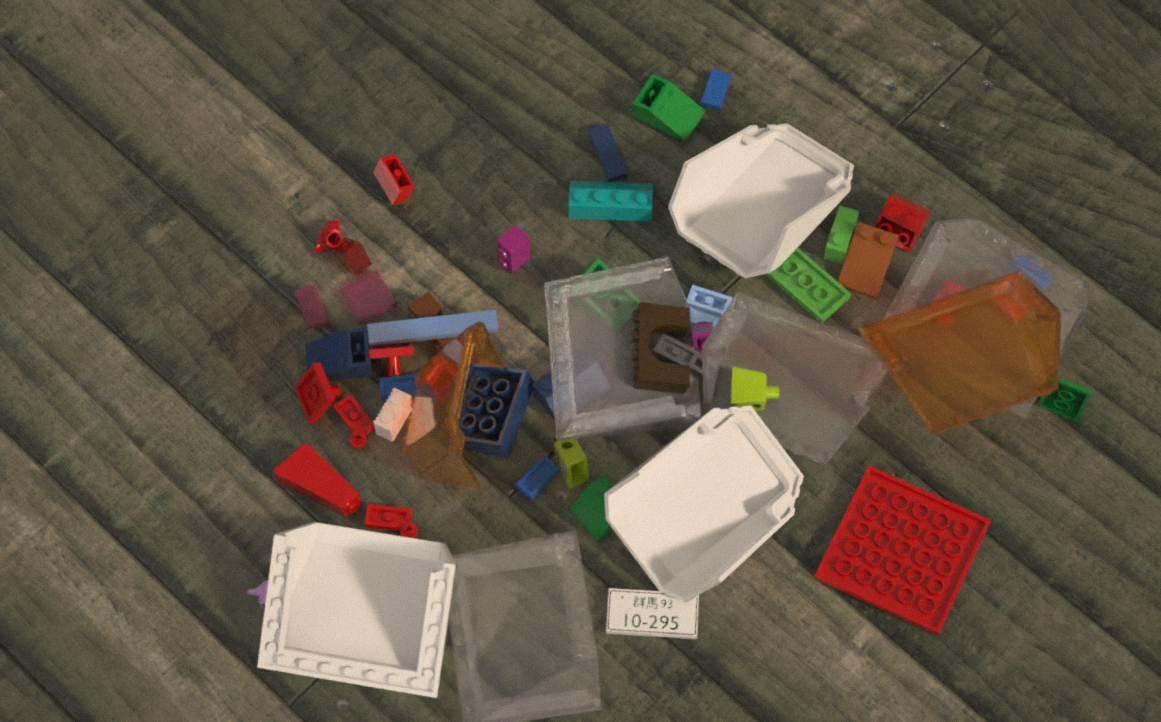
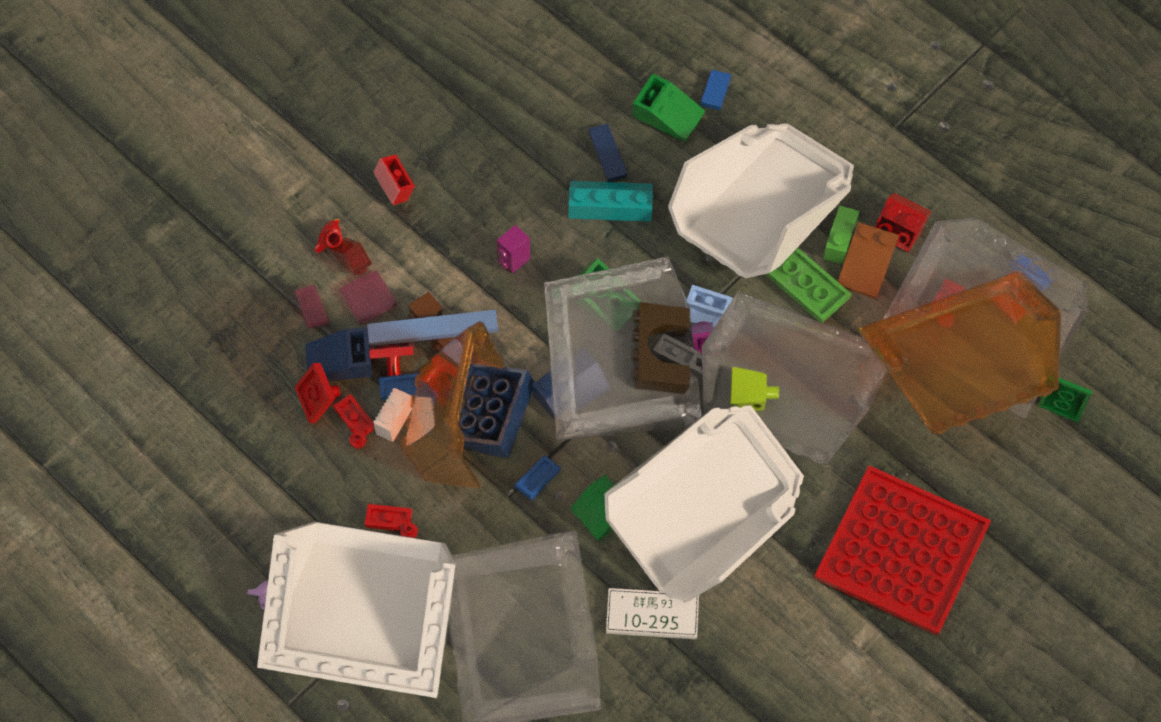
(316, 479): red slope -> none
(569, 454): lime torso -> none

